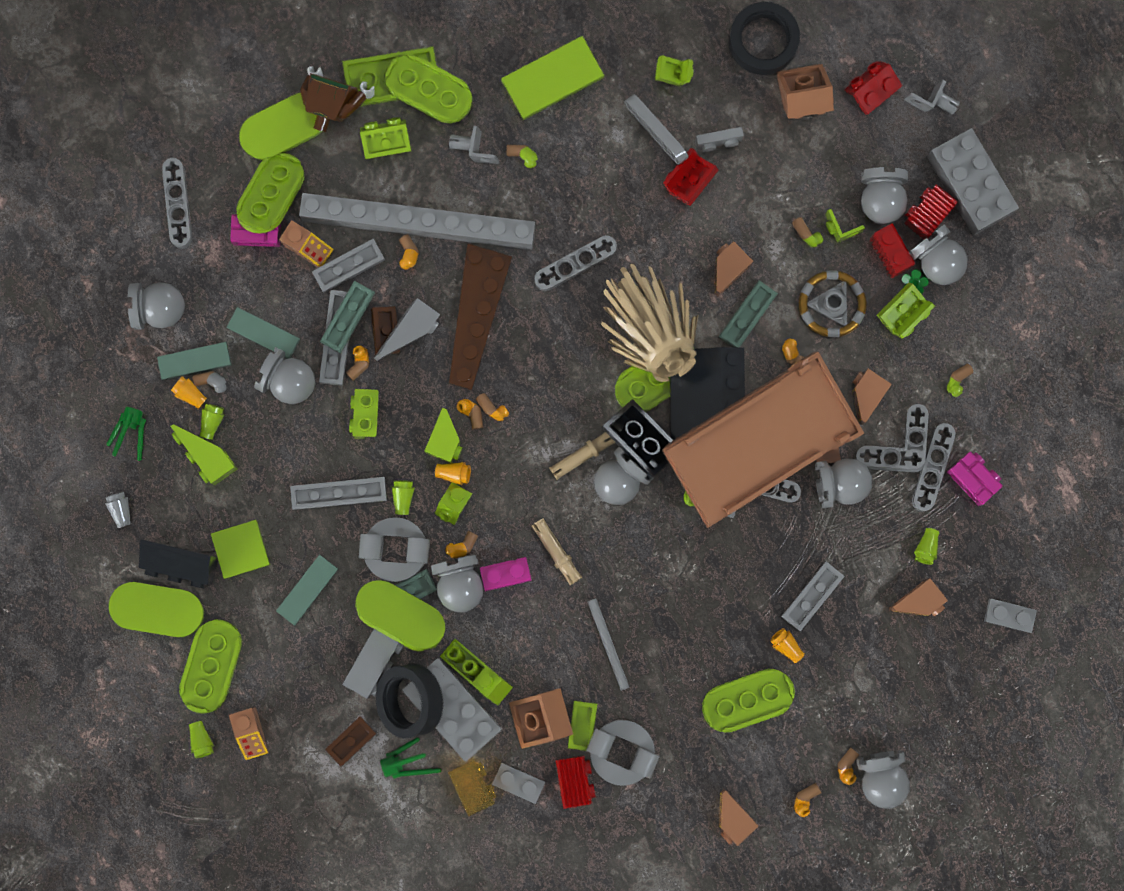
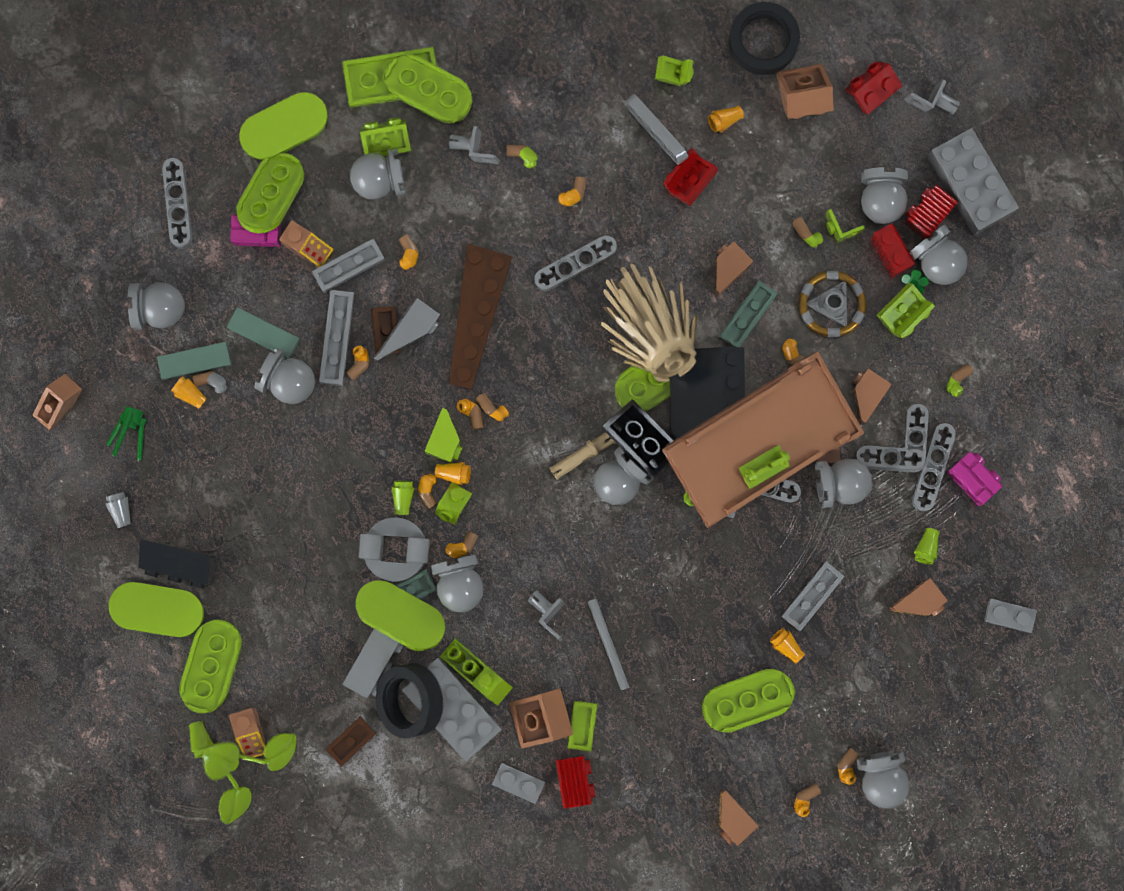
(56, 401): none -> nougat slope
(210, 420): lime cone -> none
(211, 459): lime slope -> none
(223, 758): none -> lime plant
(240, 549): lime tile -> none
(307, 590): sand green tile -> none
(331, 98): reddish brown torso -> none
(338, 493): light grey plate -> none
(347, 317): sand green tile -> none
(365, 413): lime bracket -> none
(377, 175): none -> light grey tile
(393, 764): green plant -> none
(417, 221): light grey brick -> none
(424, 490): none -> arm
(472, 787): clear yellow brick -> none
(505, 574): dark pink brick -> none
(547, 609): none -> light grey bracket
(552, 78): lime tile -> none
(554, 548): tan pin -> none
(574, 195): none -> arm
(643, 762): light grey piece -> none
(709, 141): light grey plate -> none
(724, 118): none -> light orange cone
(764, 466): none -> lime hinge

